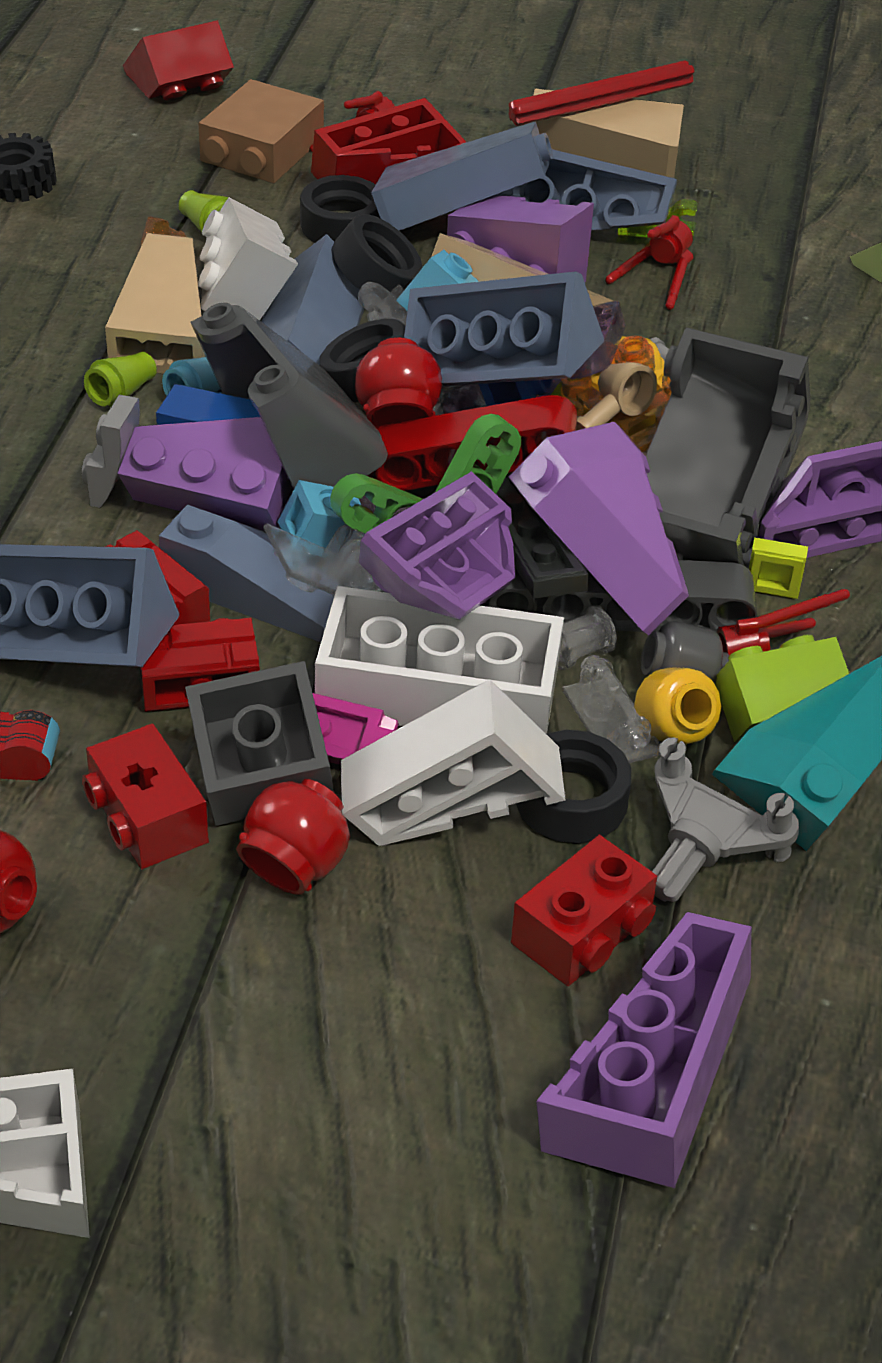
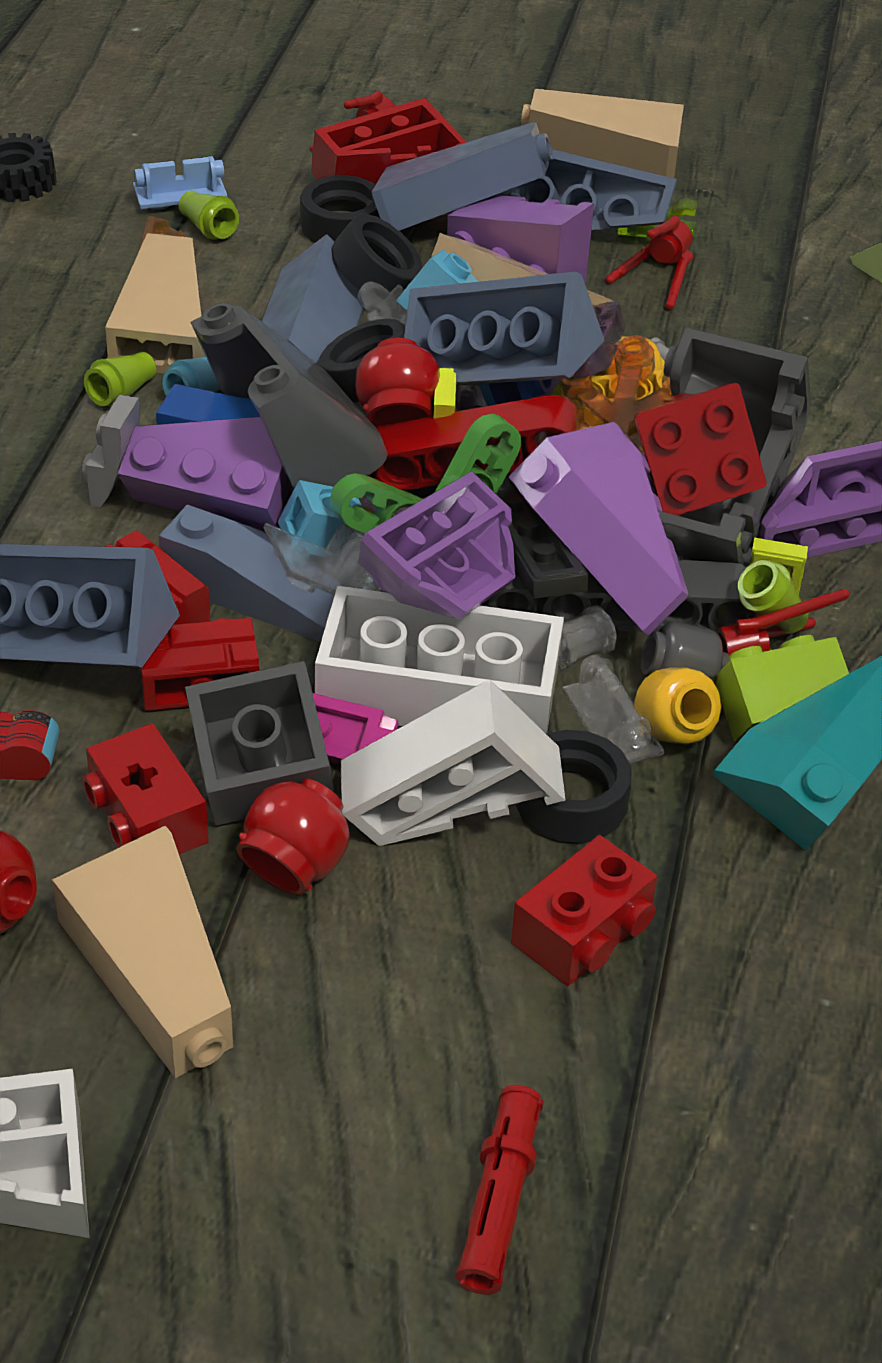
(149, 947): none -> tan slope
(160, 187): none -> light blue hinge
(180, 61): red slope -> none
(243, 259): white wedge -> none
(260, 130): medium nougat brick -> none
(445, 394): none -> neon yellow tile
(507, 1161): none -> red pin
(600, 93): red axle -> none
(625, 389): tan bar -> none
(650, 1068): medium lavender wedge -> none
(700, 449): none -> red bracket
(711, 824): light grey axle -> none
(768, 588): none -> lime cone

